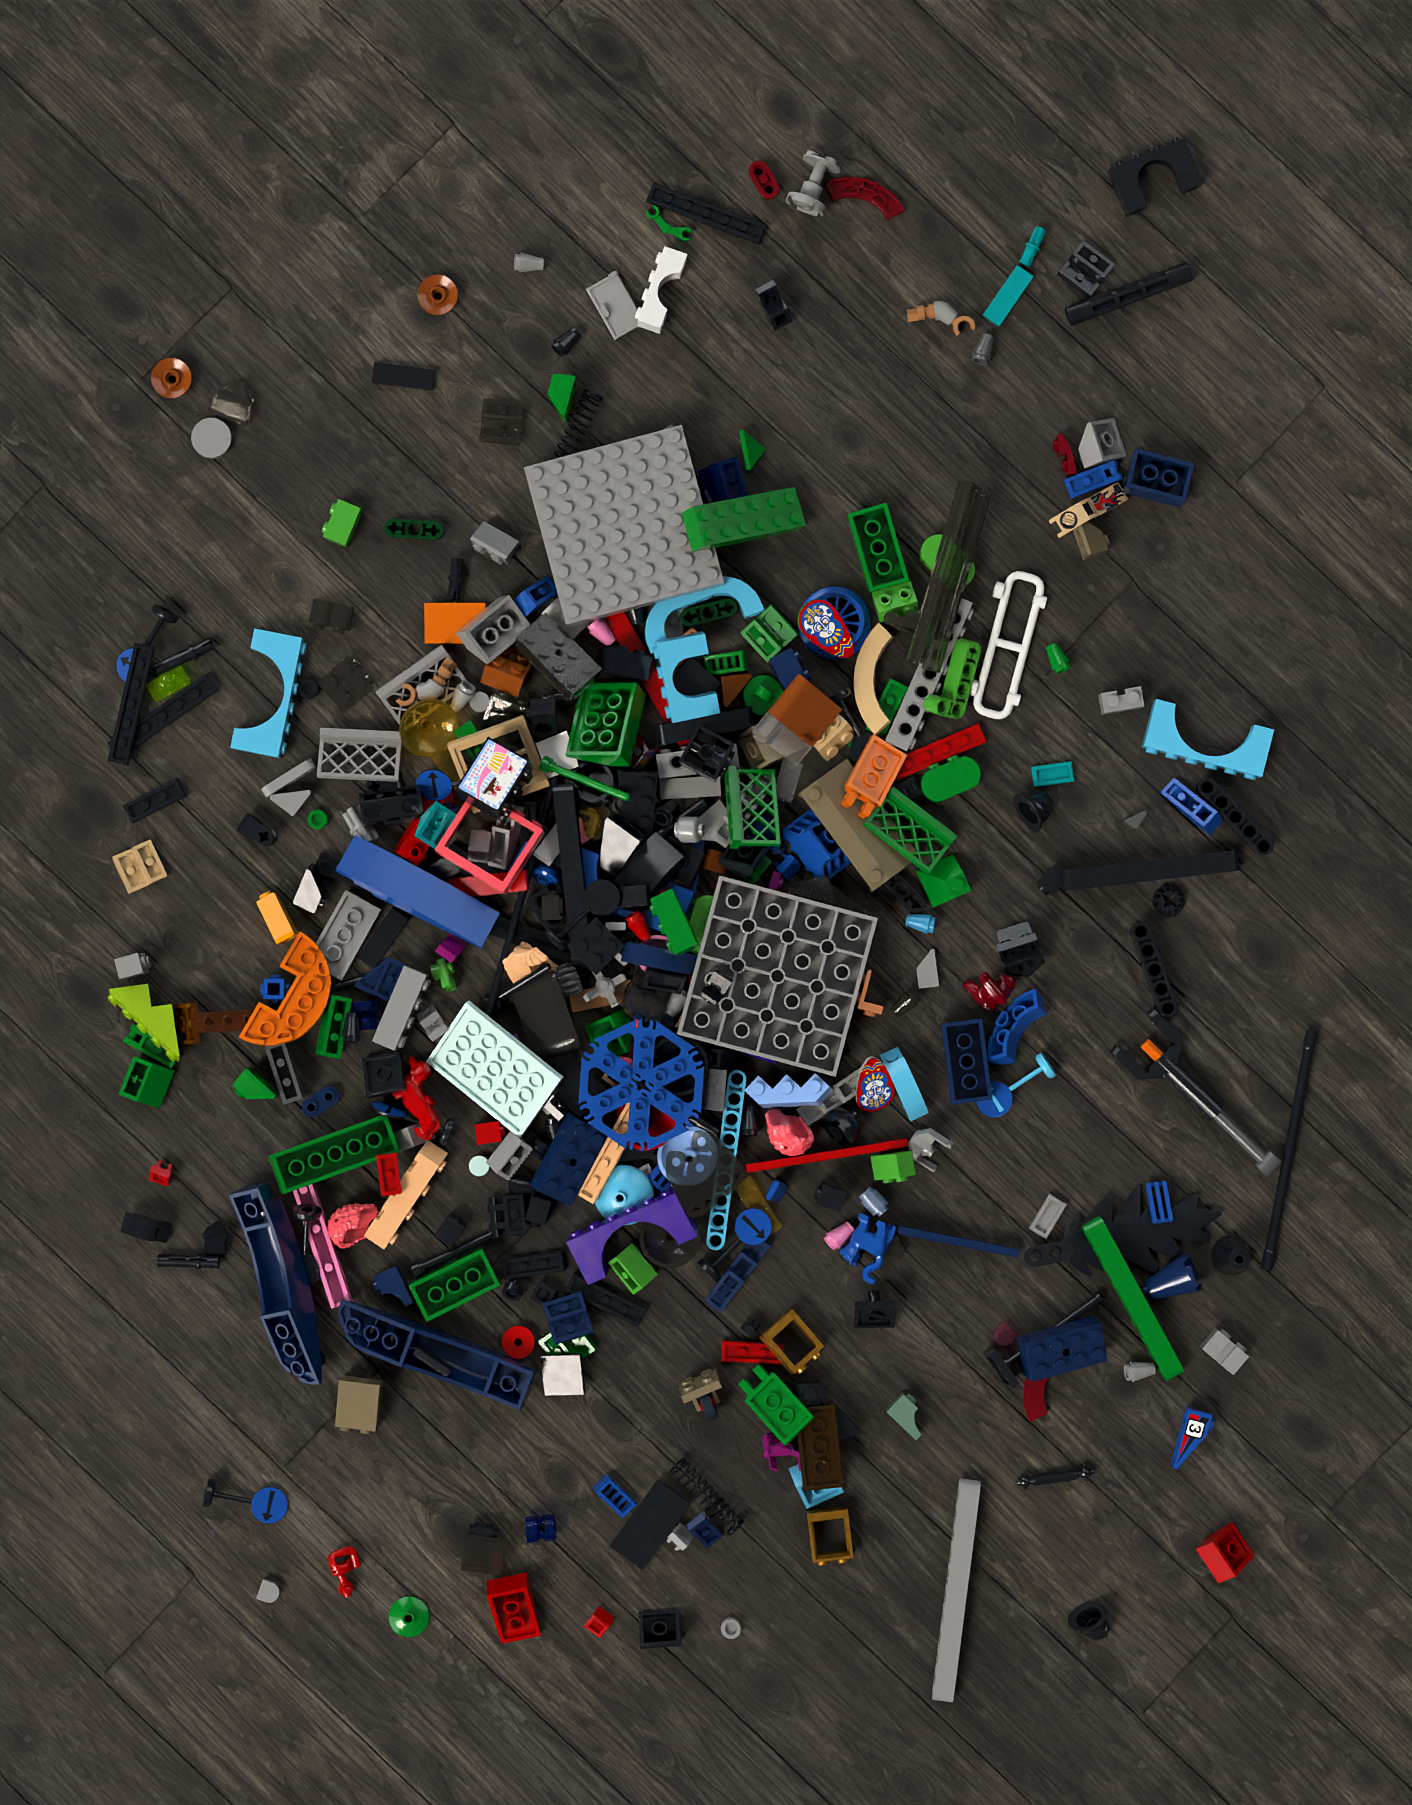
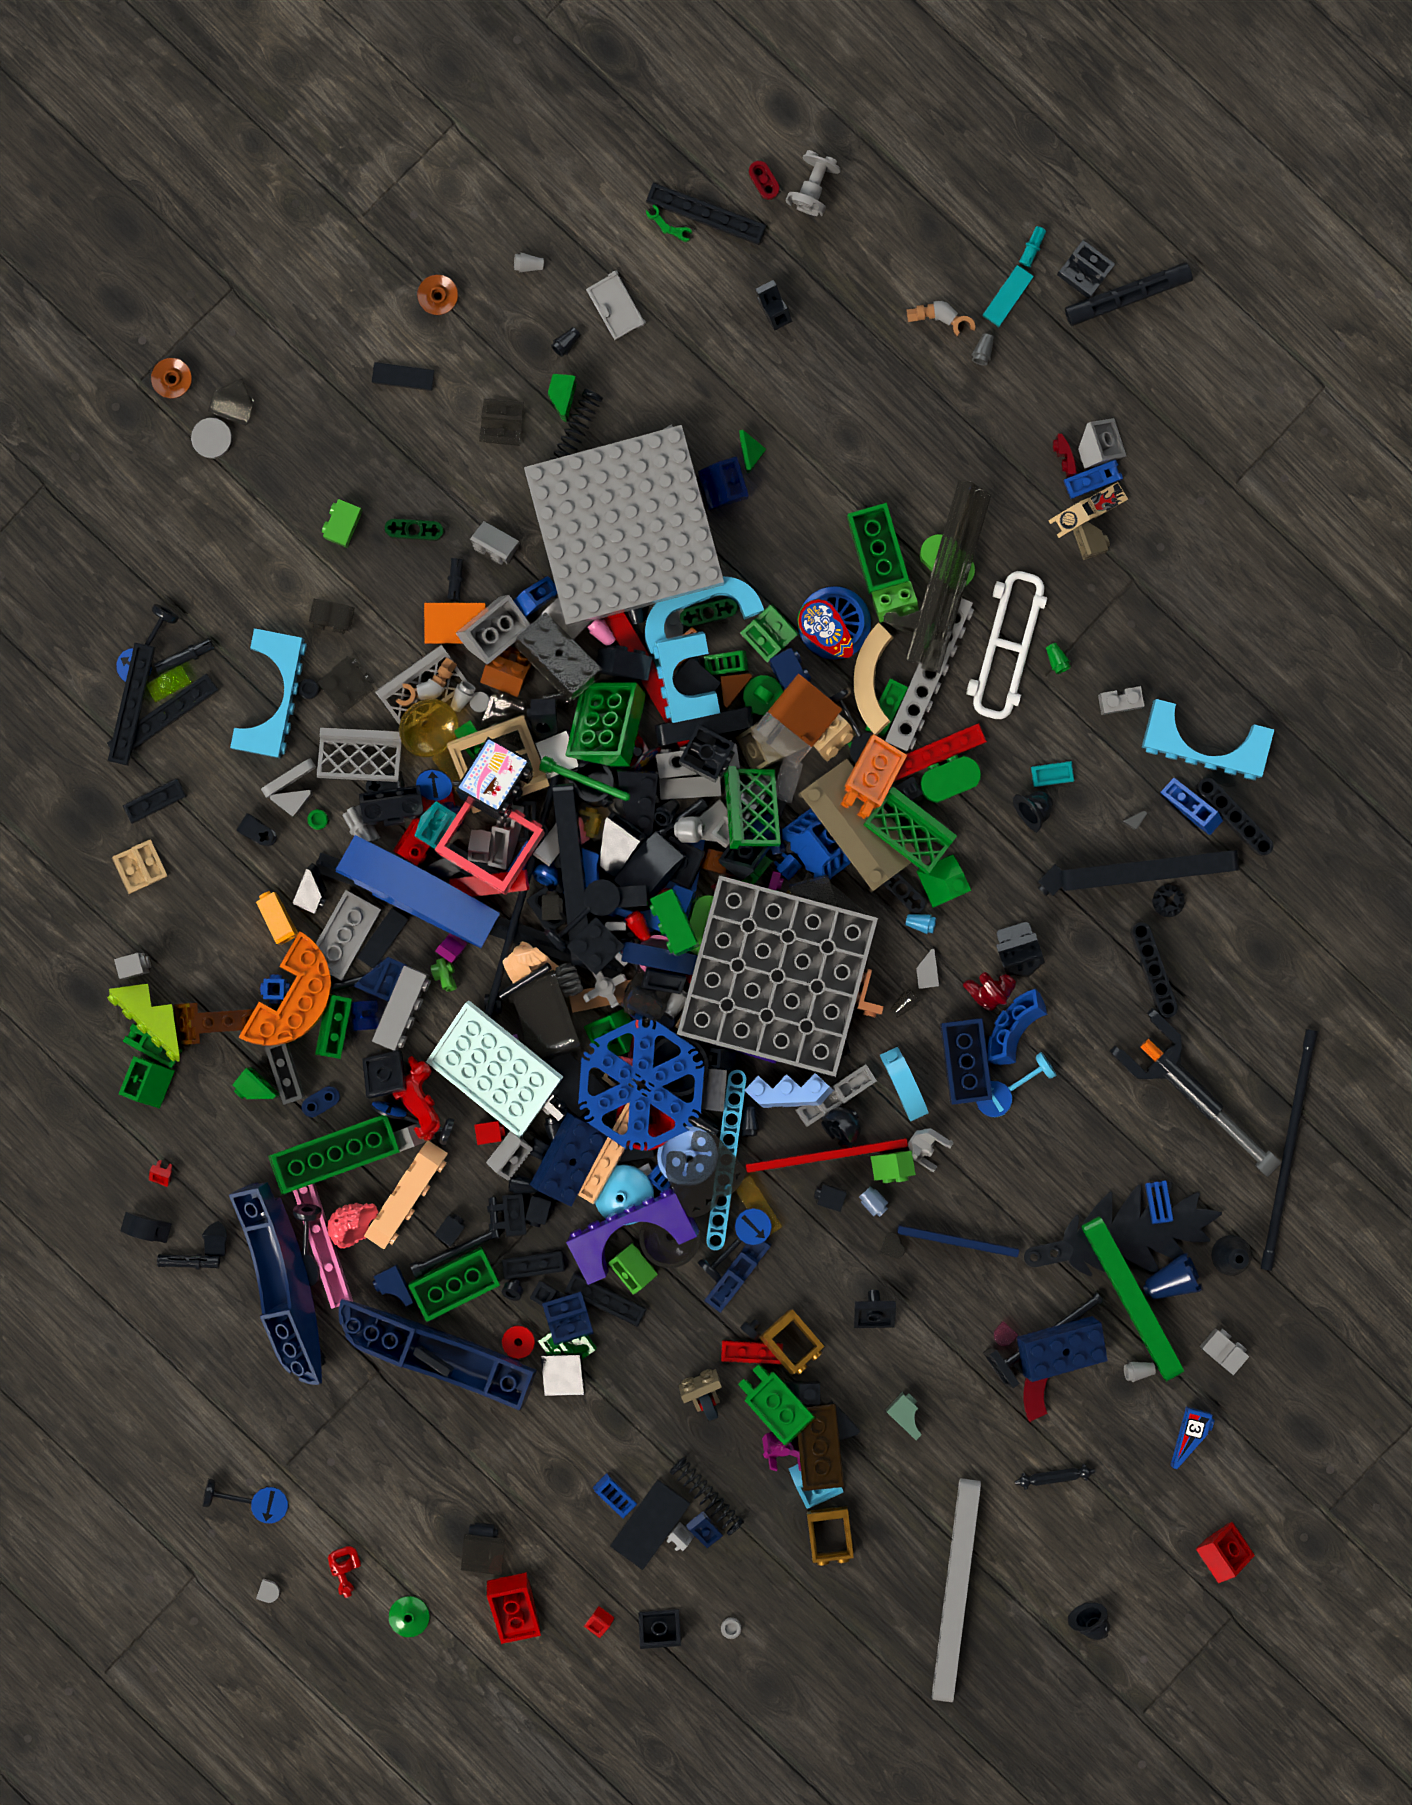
(351, 1030): black cone -> none
(358, 1404): dark tan slope -> none
(388, 1174): red plate -> none
(432, 1022): light grey slope -> none
(478, 1165): light aqua tile -> none
(533, 1531): clear blue wheel -> none
(669, 267): white arch -> none
(716, 987): black bracket -> none
(743, 519): green brick -> none
(776, 1191): blue slope -> none
(788, 1133): coral piece -> none
(837, 1236): bright pink cone -> none
(865, 190): dark red tile -> none
(873, 1086): shield -> none
(874, 1243): blue animal -> none
(957, 681): bright green beam -> none
(1047, 1216): light grey tile -> none
(1158, 478): dark blue brick -> none
(1173, 156): black arch -> none

